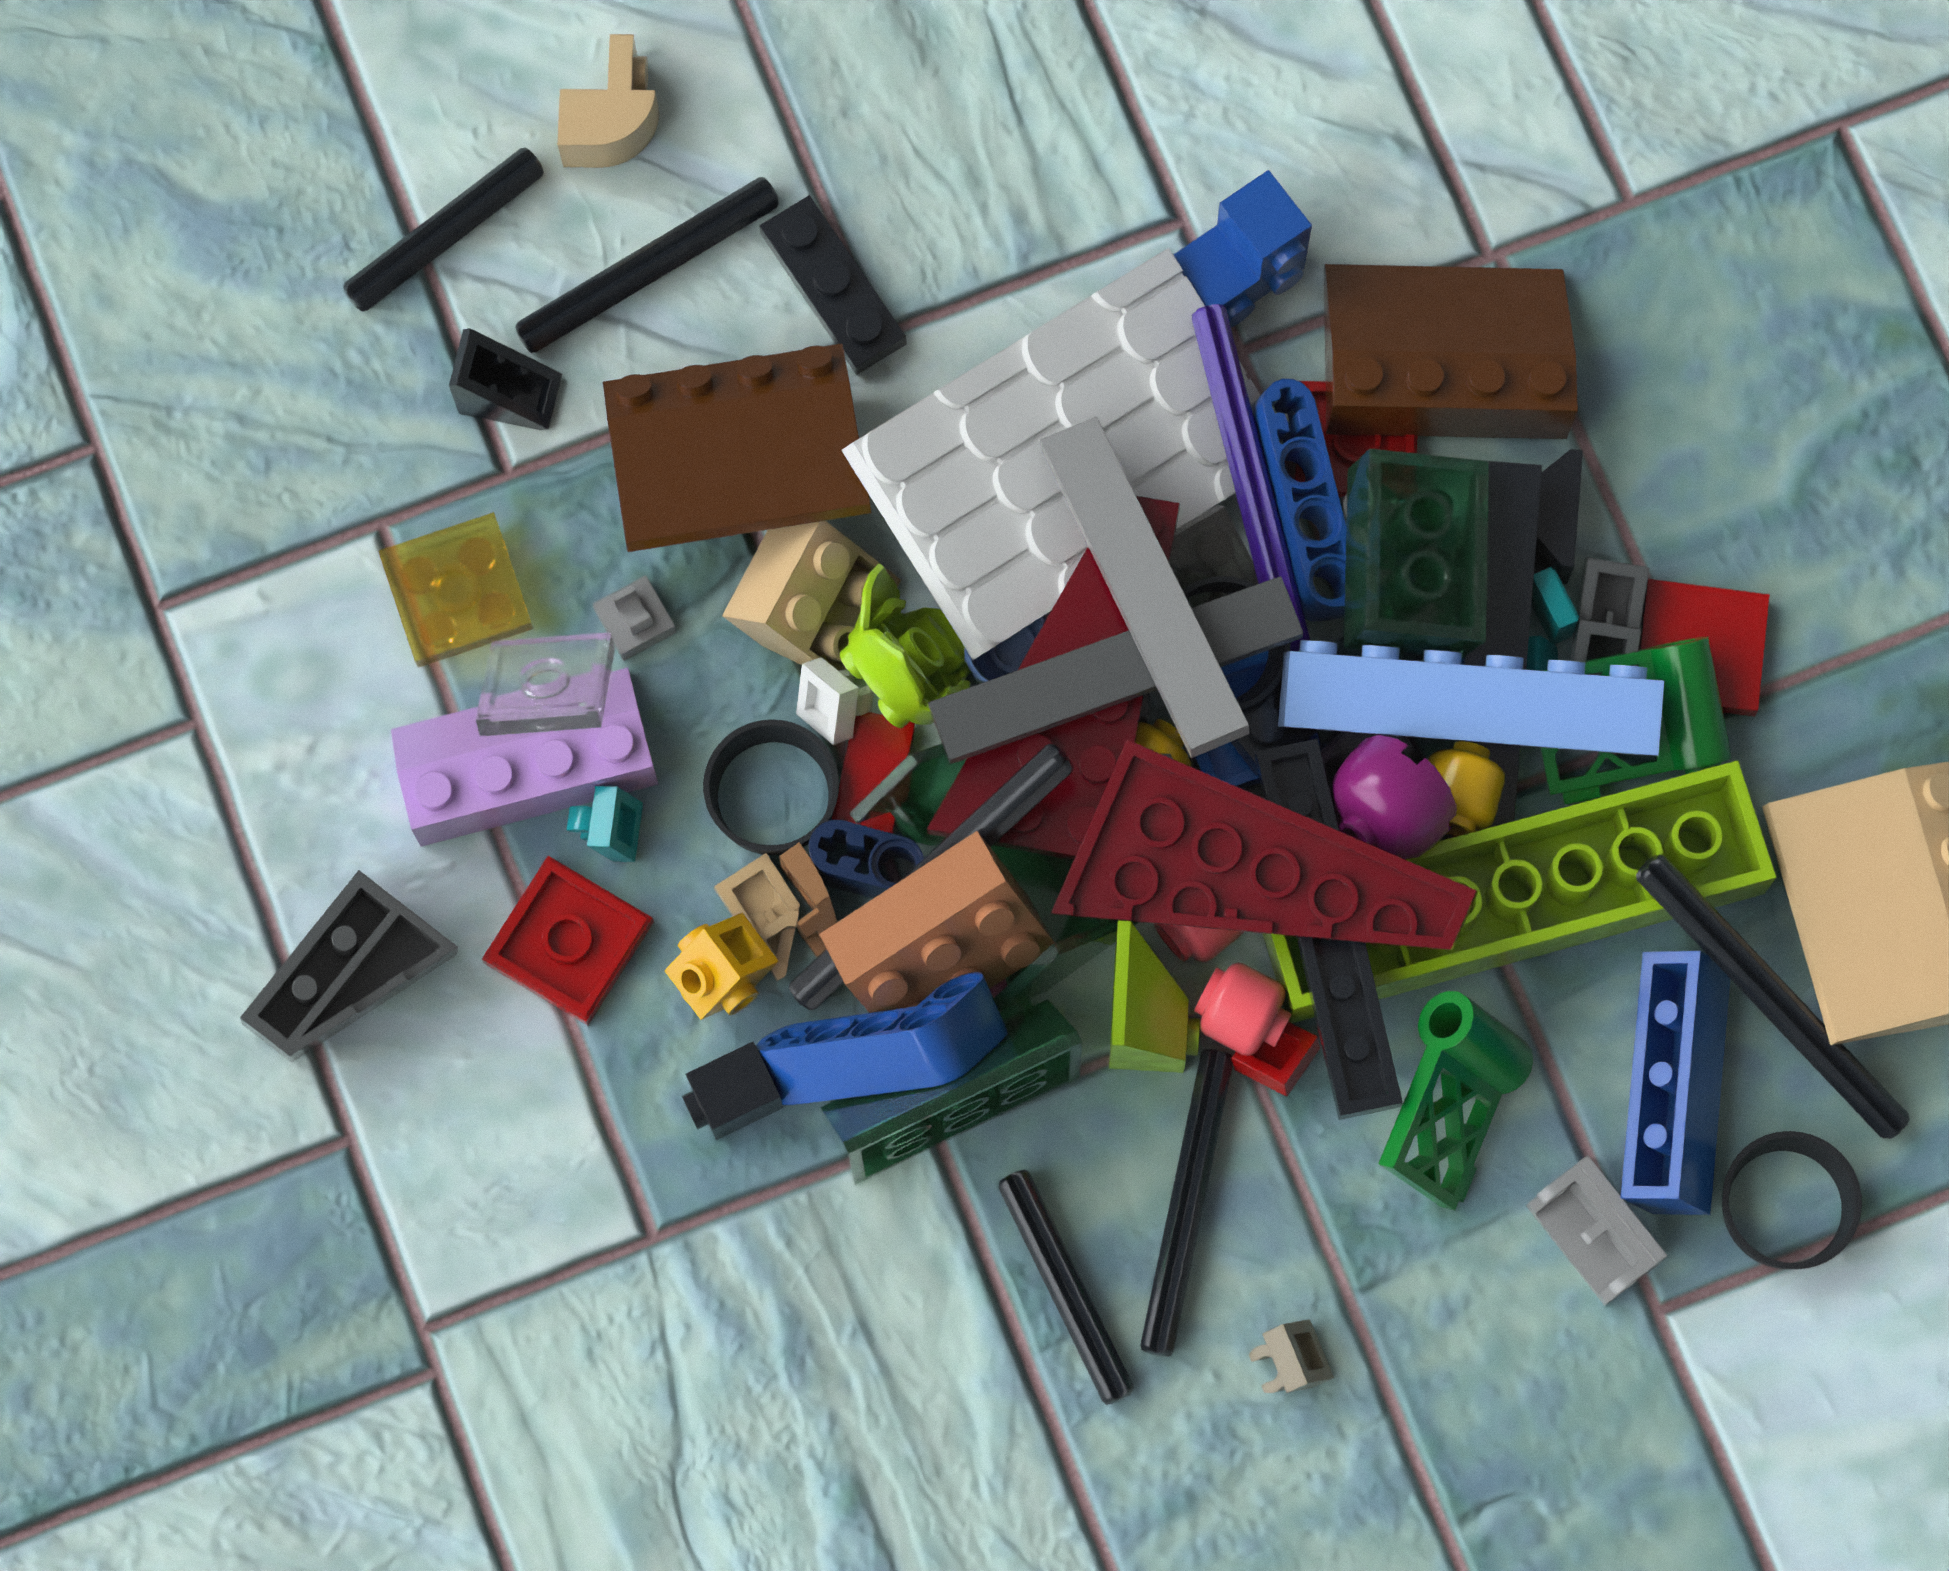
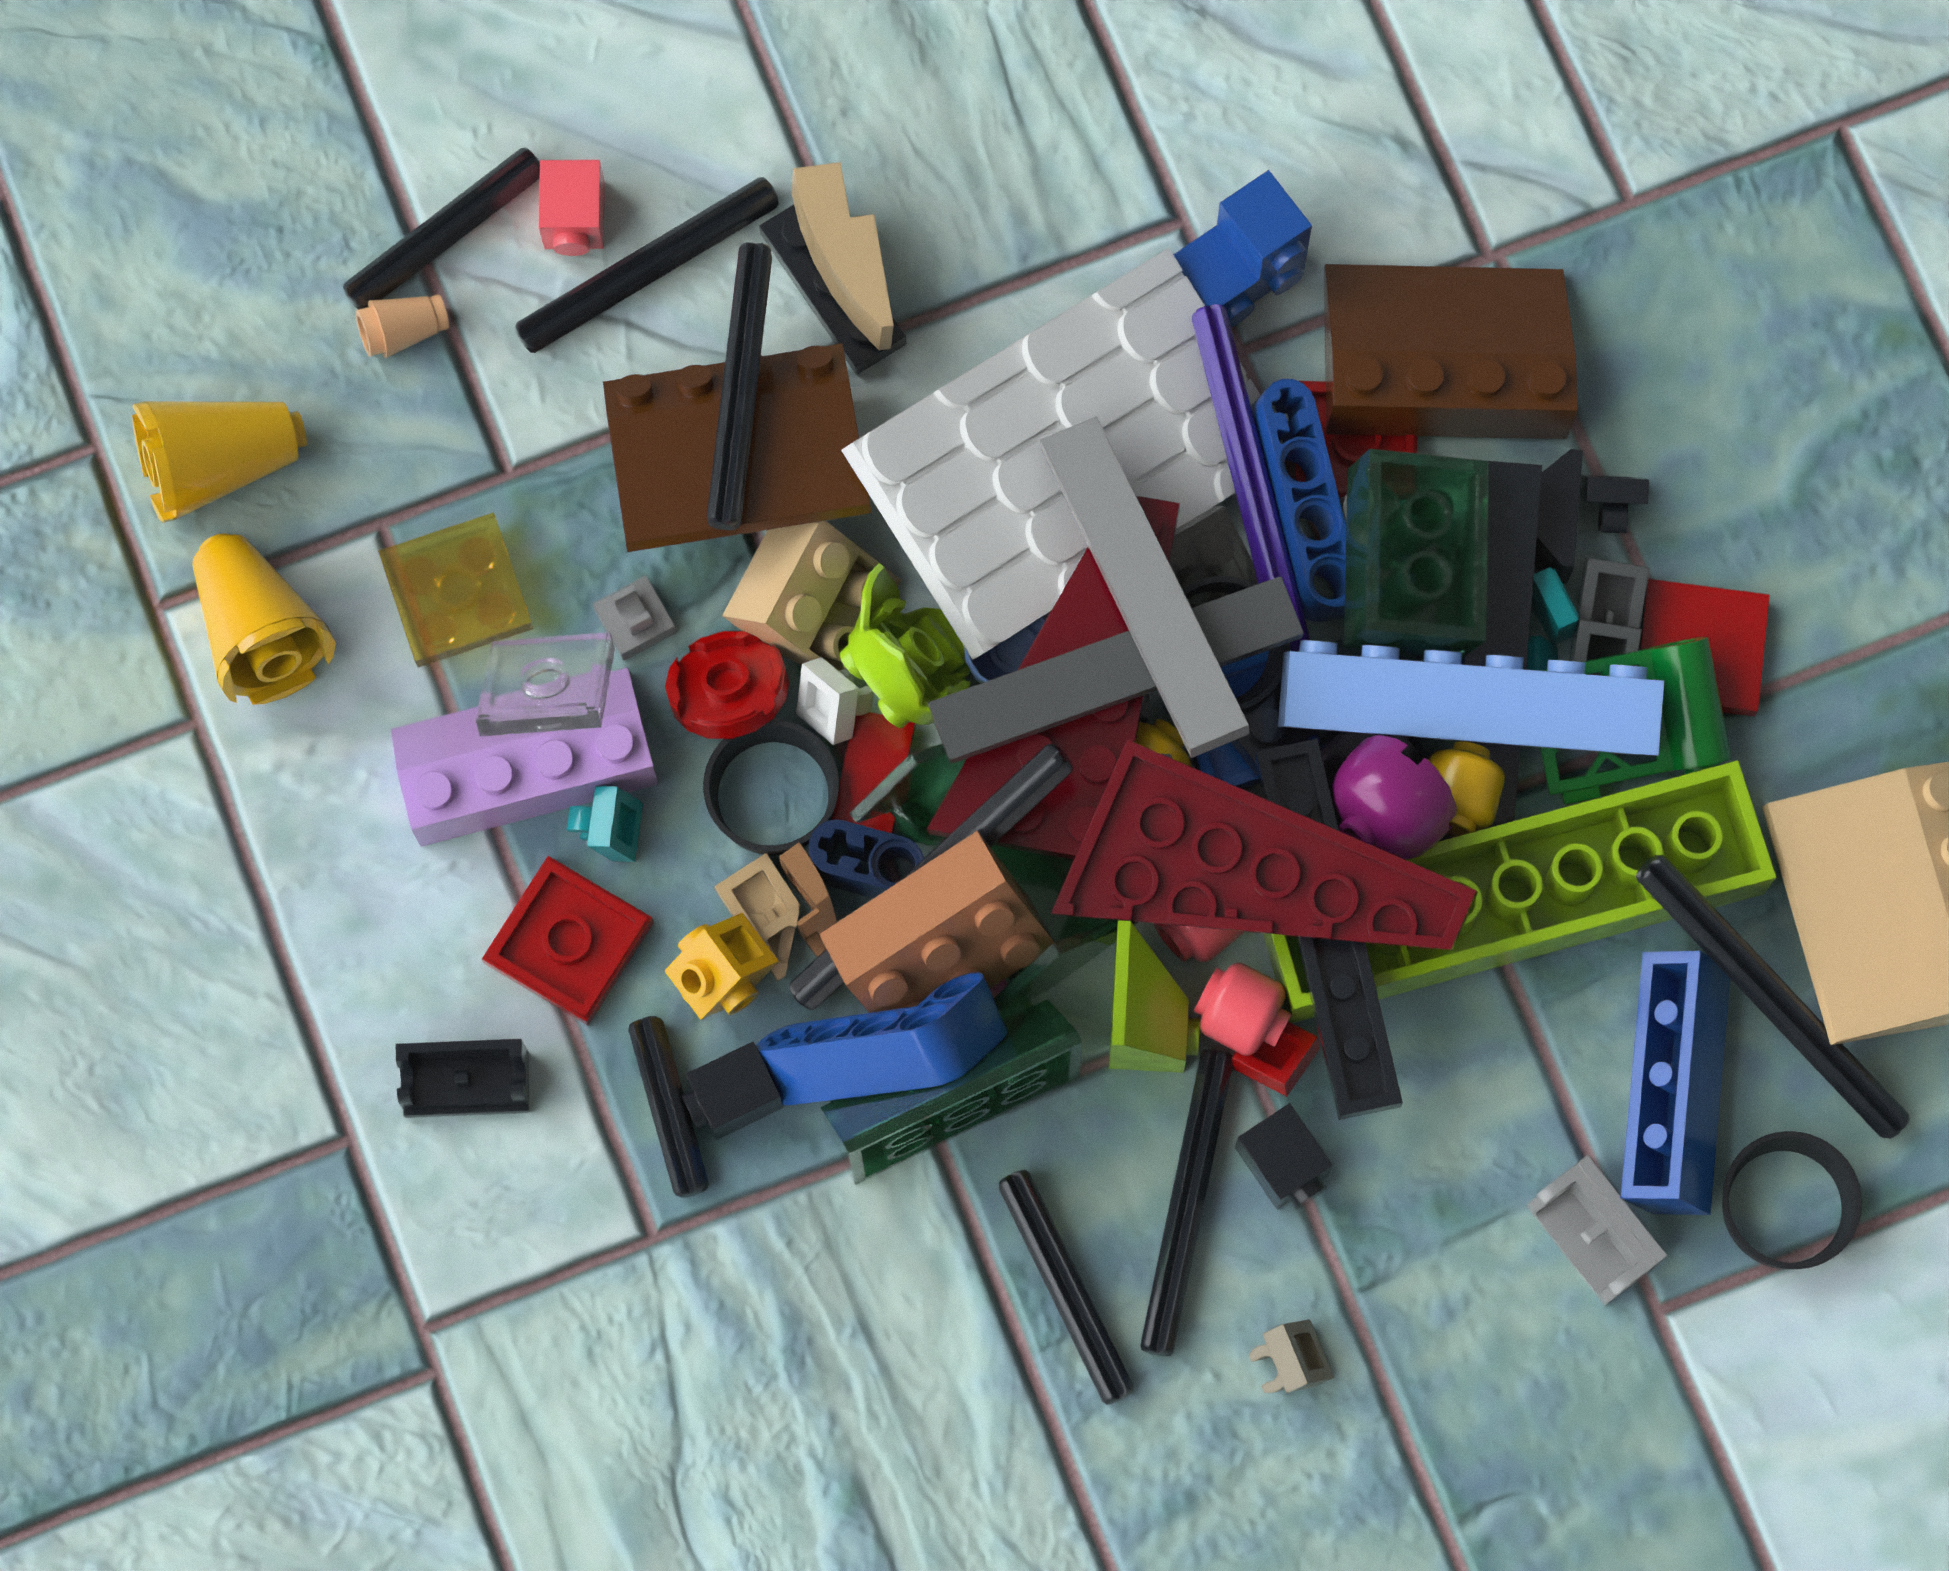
(211, 448): none -> yellow cone
(256, 623): none -> yellow cone
(345, 968): dark grey wedge -> none
(399, 323): none -> light nougat cone
(463, 1078): none -> black hinge
(502, 383): black slope -> none
(571, 206): none -> coral brick
(612, 124): tan brick -> none
(667, 1106): none -> black axle
(727, 685): none -> red tile
(739, 386): none -> black axle
(844, 250): none -> tan slope
(1285, 1158): none -> black brick
(1475, 1060): green piece -> none
(1614, 495): none -> black tile

